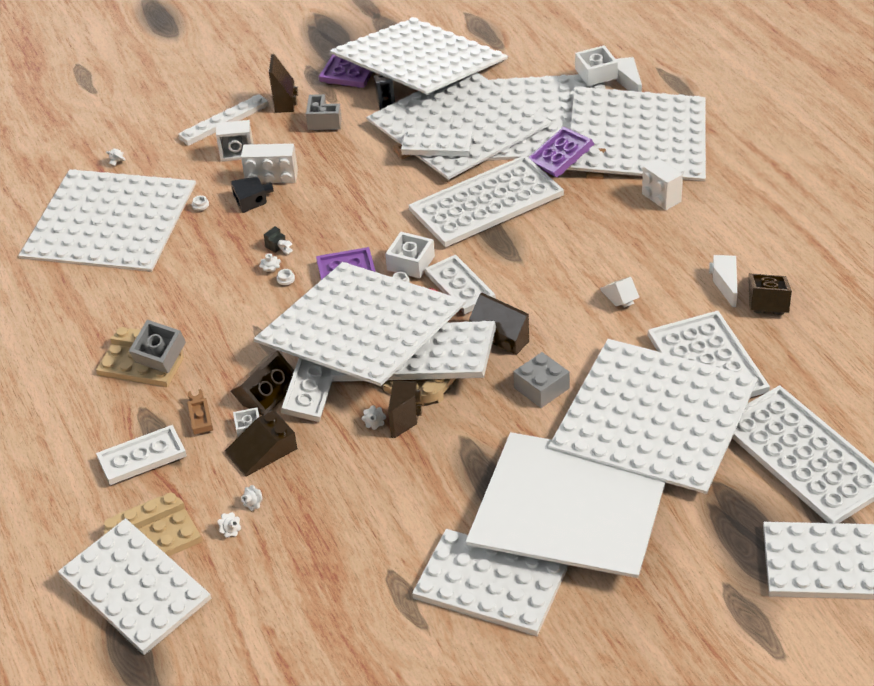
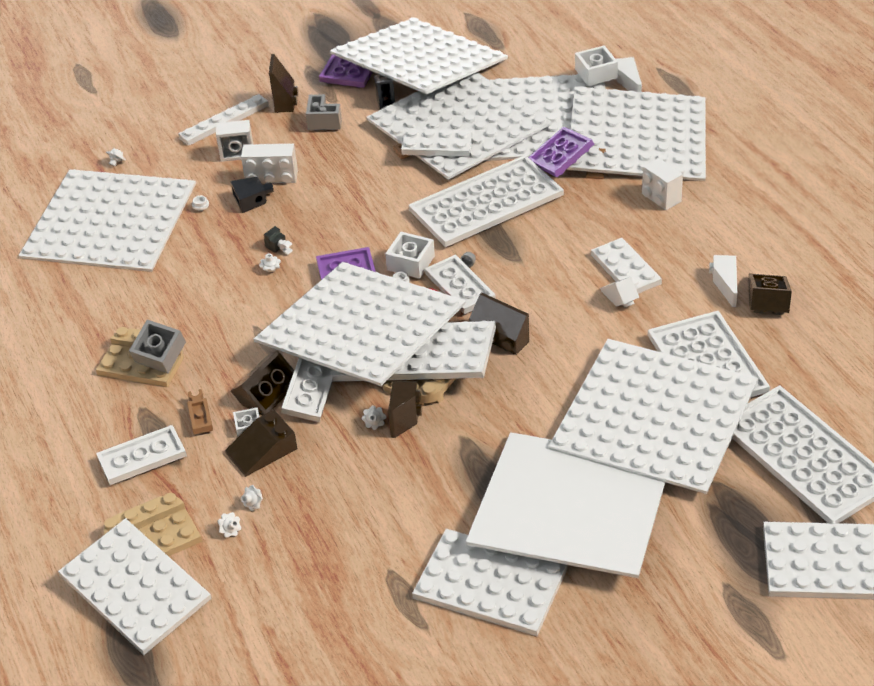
(285, 277): white plate -> none
(468, 258): none -> light grey hinge
(541, 379): light grey brick -> none
(623, 262): none -> white plate

